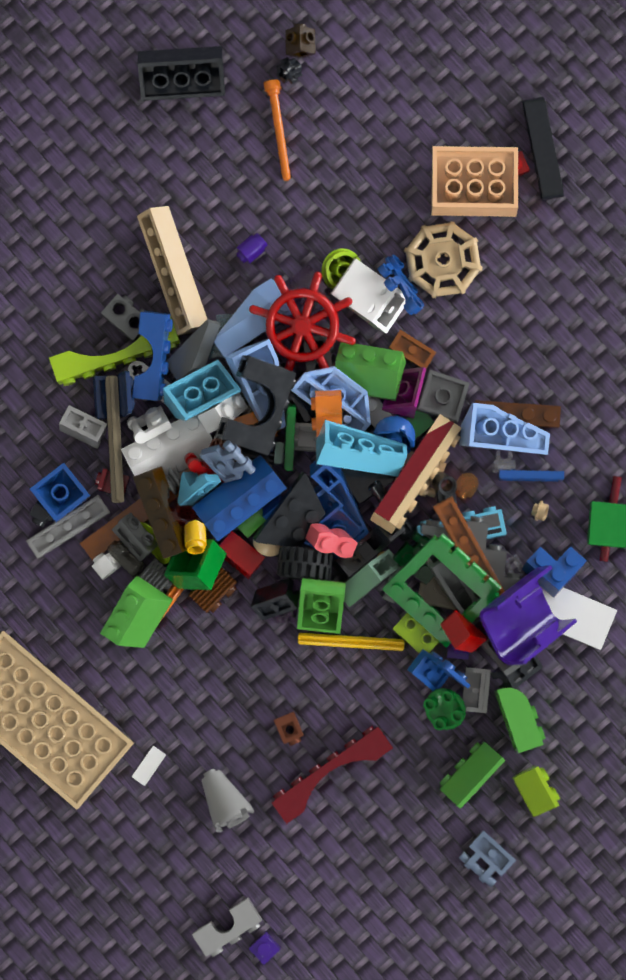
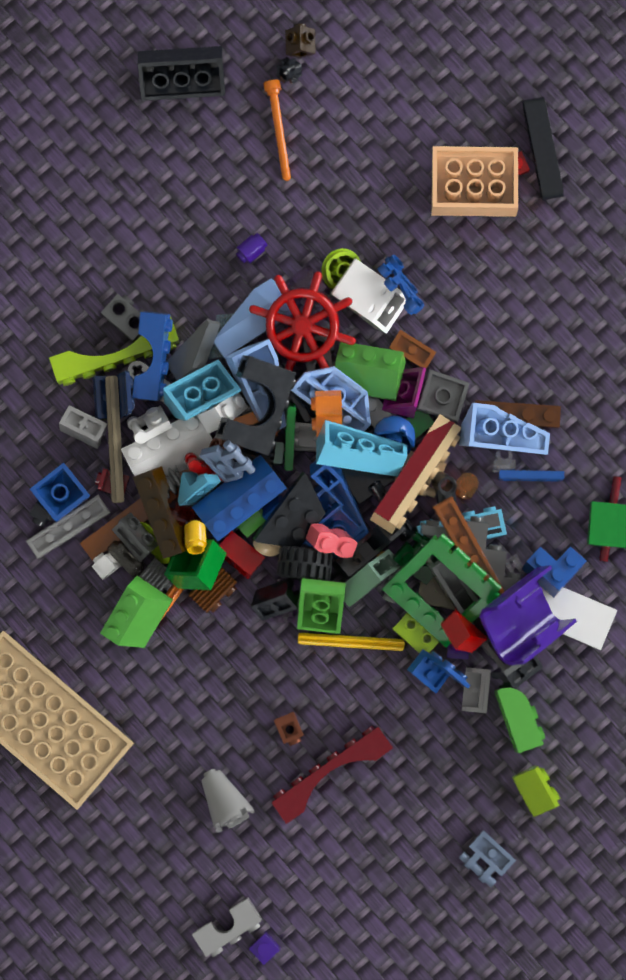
(148, 765): white sticker -> none
(172, 269): tan brick -> none
(435, 269): tan plate -> none
(445, 709): green dish -> none
(471, 773): bright green slope -> none
(540, 511): tan plate -> none

